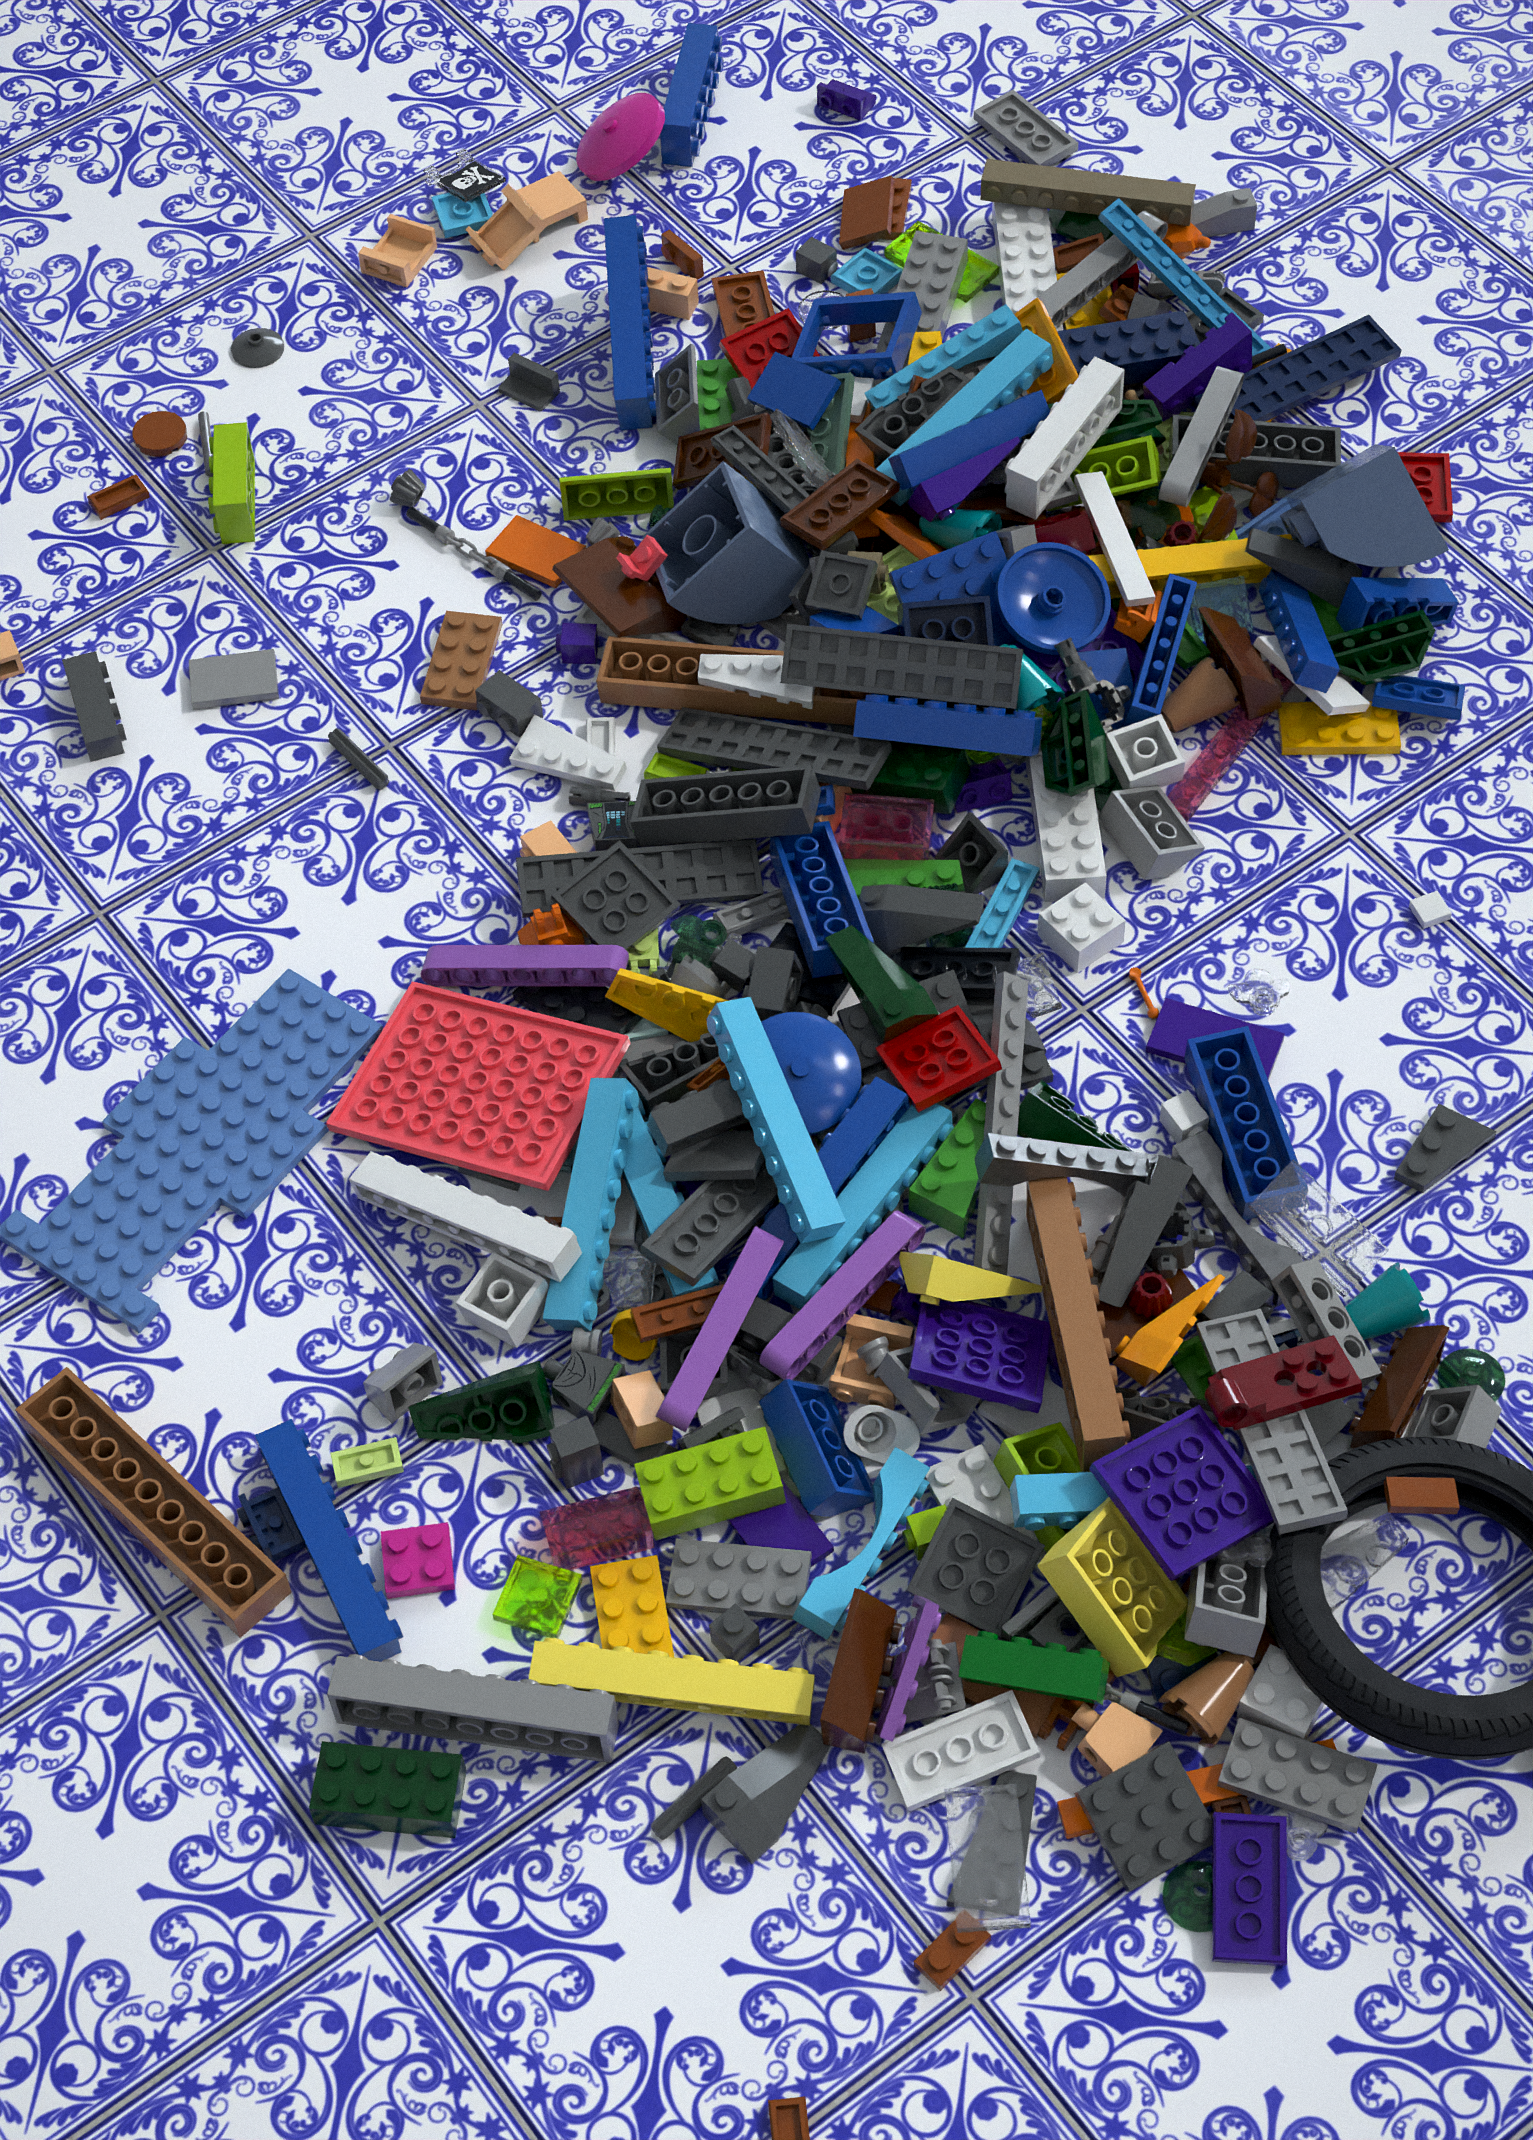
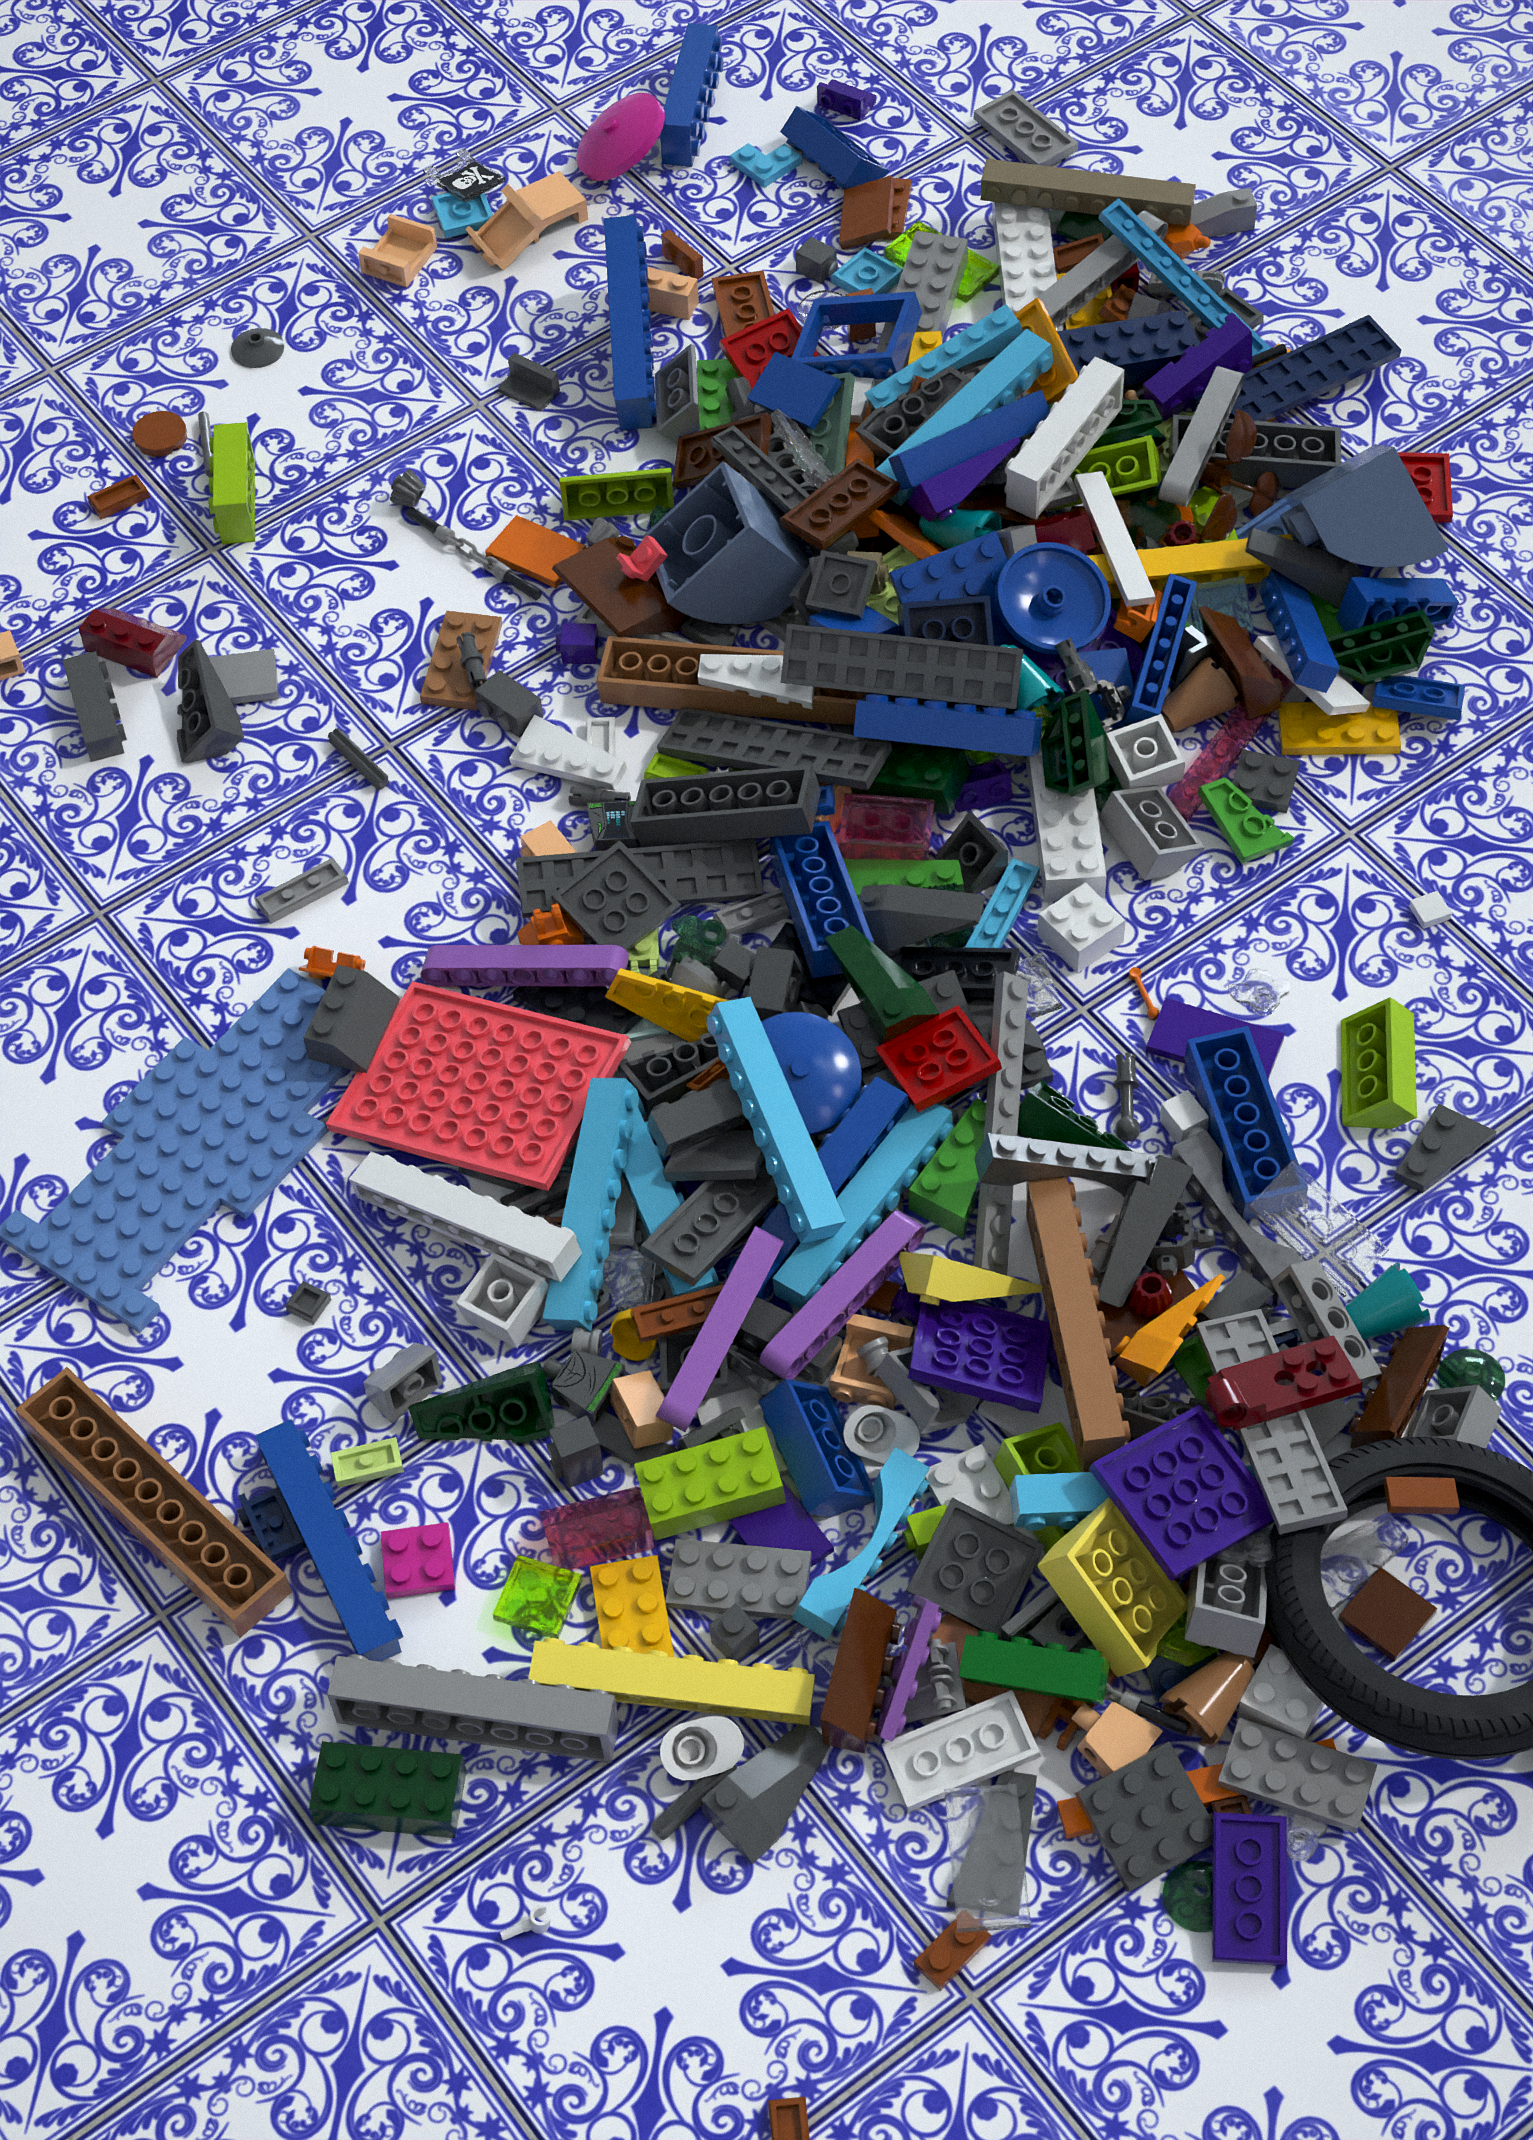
(130, 640): none -> dark red slope
(208, 715): none -> dark grey wedge
(301, 890): none -> light grey tile
(308, 1302): none -> dark grey tile
(321, 963): none -> orange hinge
(350, 1020): none -> dark grey slope
(471, 660): none -> dark grey pin
(529, 1924): none -> white hand
(538, 1201): none -> dark grey panel
(701, 1748): none -> white piece
(765, 168): none -> medium azure plate
(831, 149): none -> blue slope
(1127, 1127): none -> dark grey pin
(1192, 649): none -> dark grey panel
(1242, 824): none -> bright green wing
(1266, 779): none -> dark grey plate
(1378, 1066): none -> lime slope
(1387, 1614): none -> reddish brown tile

